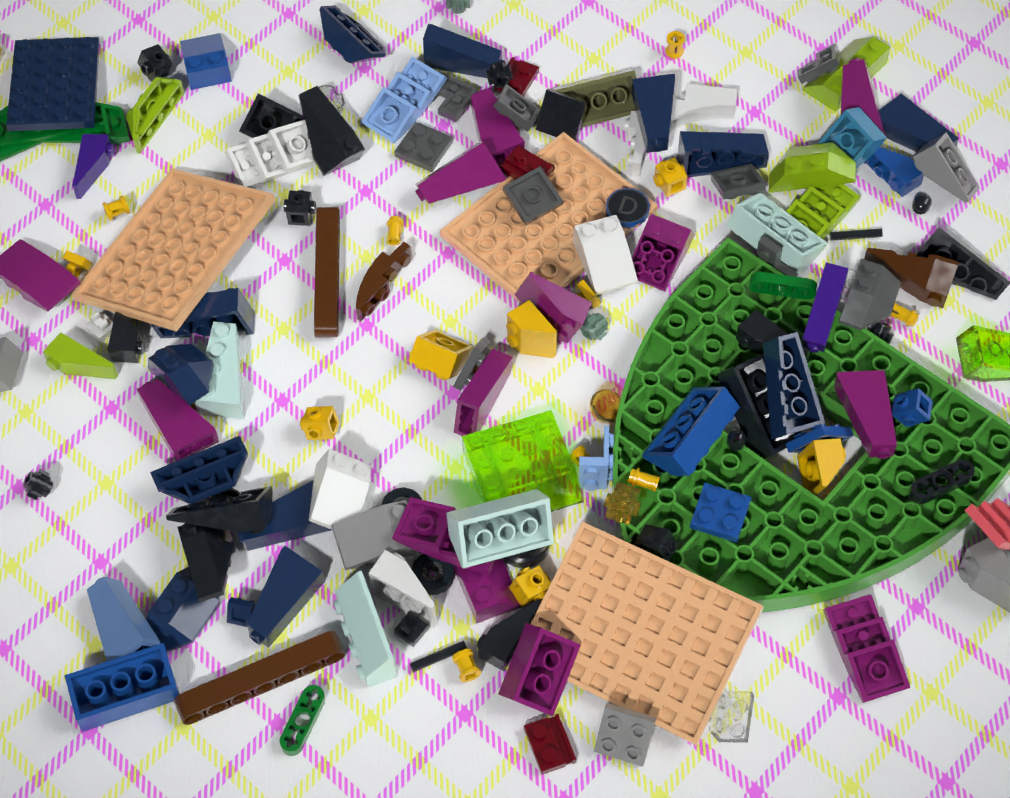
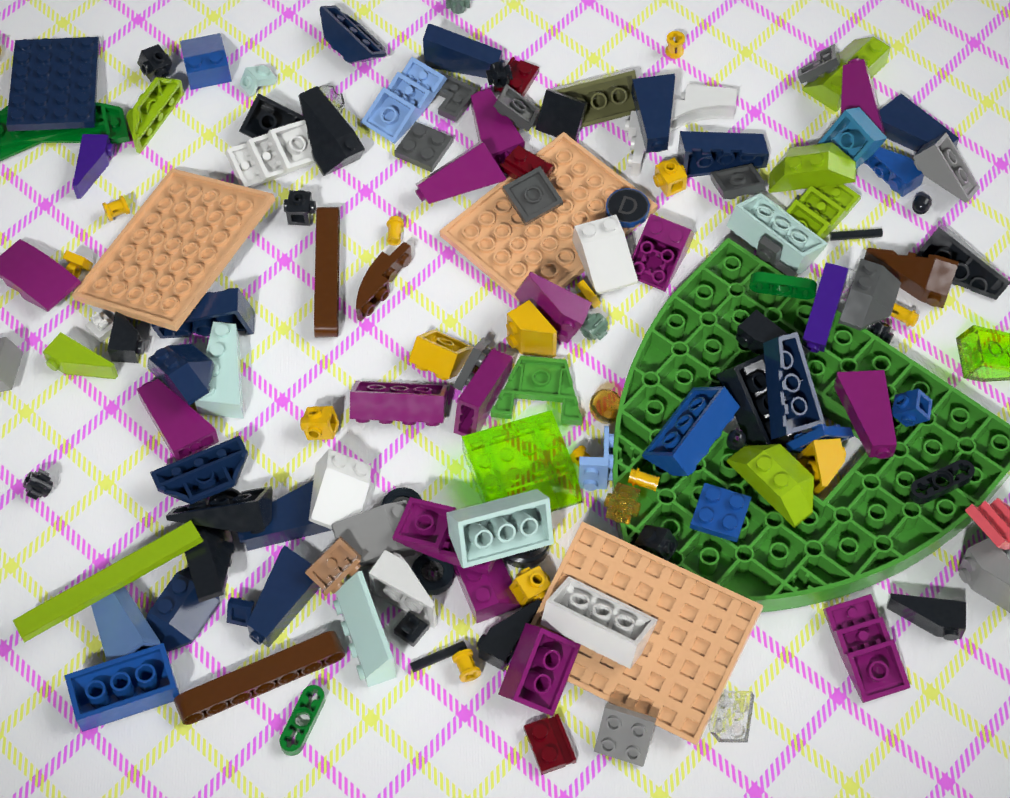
(107, 581): none -> lime tile
(255, 77): none -> light aqua bracket
(334, 566): none -> medium nougat bracket
(398, 402): none -> magenta slope
(542, 381): none -> bright green wing
(598, 622): none -> white slope
(777, 479): none -> lime wedge
(934, 615): none -> black slope

